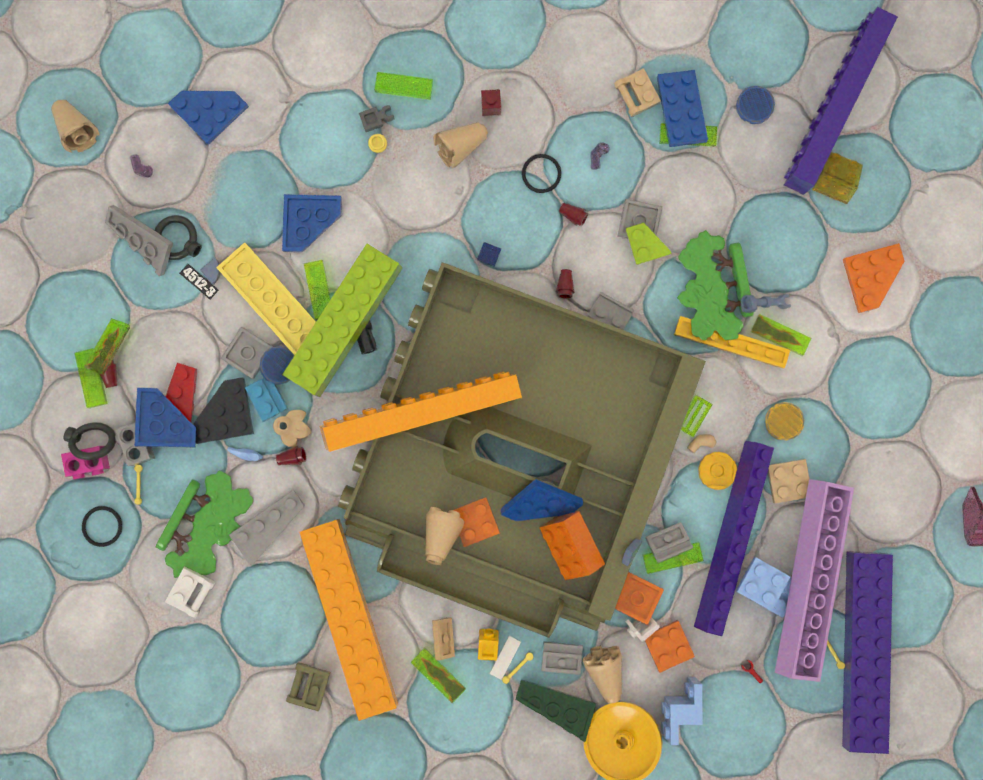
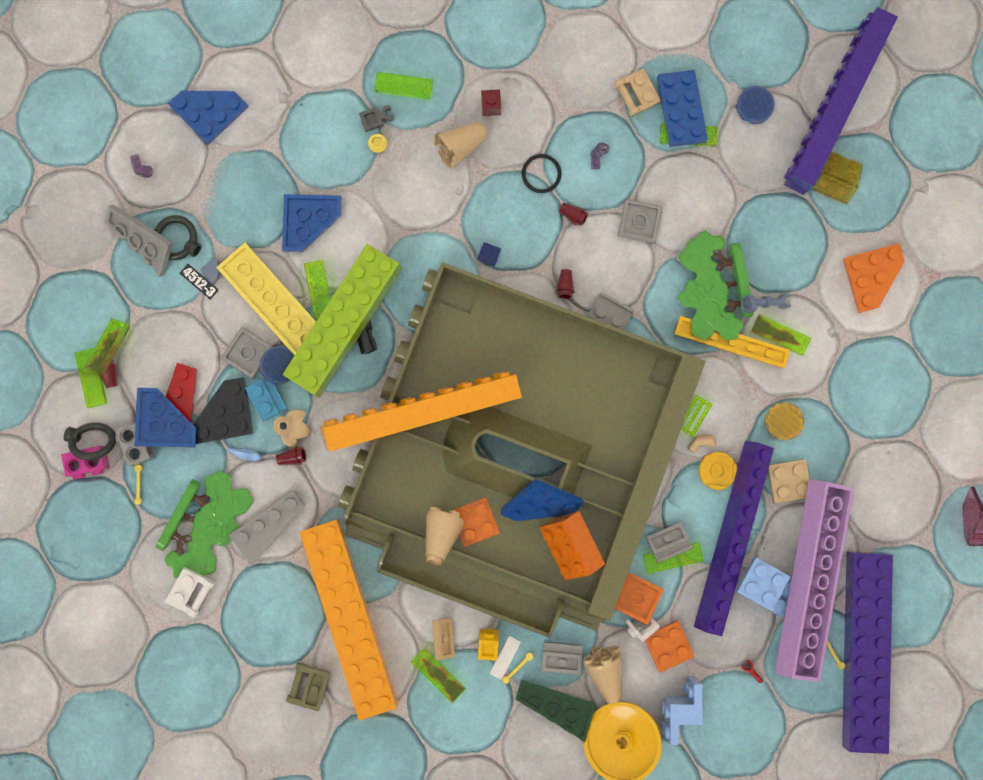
(73, 127): tan cone -> none
(117, 534): black tyre -> none
(631, 551): sand blue tile -> none
(645, 244): lime wing -> none

